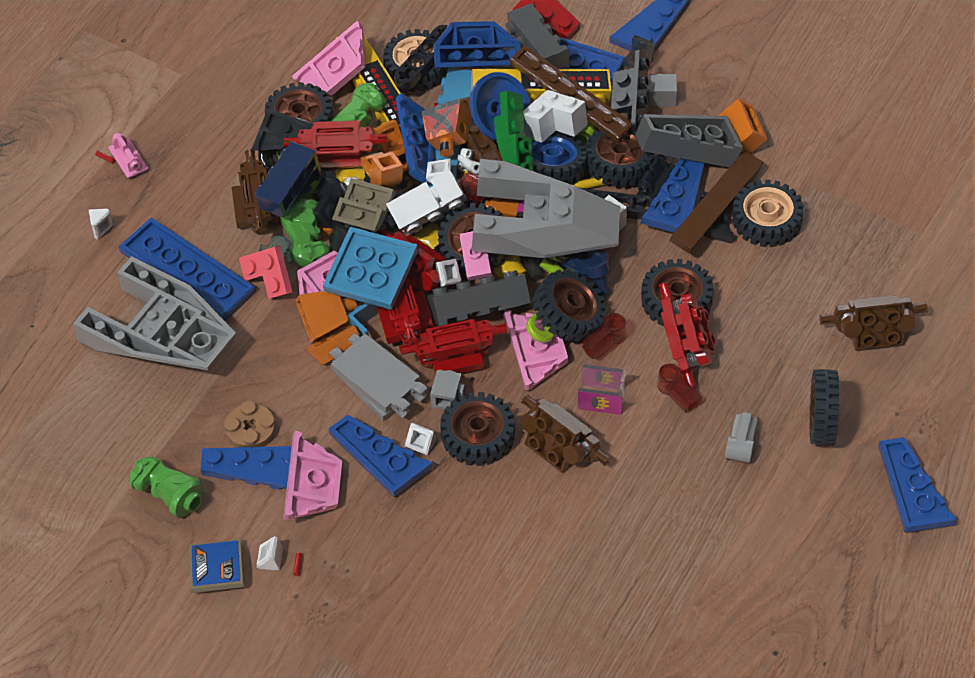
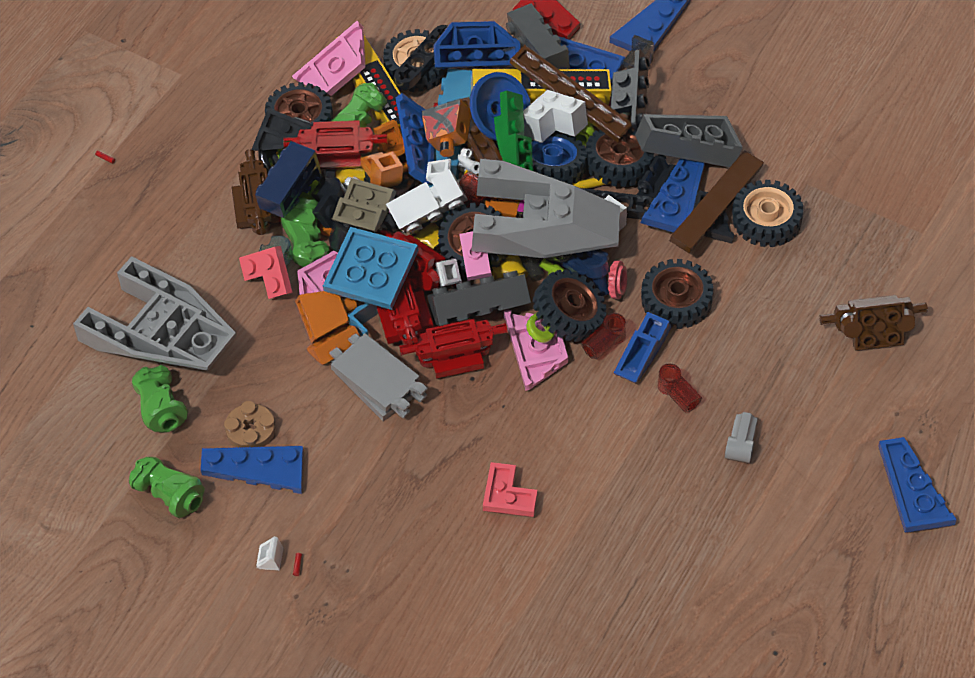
(100, 221): white slope -> none
(127, 156): bright pink hinge -> none
(158, 407): none -> bright green animal
(180, 259): blue tile -> none
(216, 565): slope -> none
(311, 479): bright pink wing -> none
(384, 460): blue wing -> none
(420, 439): white slope -> none
(446, 388): light grey brick -> none
(480, 445): wheel -> none
(503, 497): none -> coral plate
(559, 435): reddish brown piece -> none
(602, 378): piece -> none
(617, 280): none -> coral gear
(643, 347): none -> blue slope
(662, 90): light grey brick -> none
(687, 332): red piece -> none
(745, 124): orange brick -> none
(824, 407): black wheel -> none

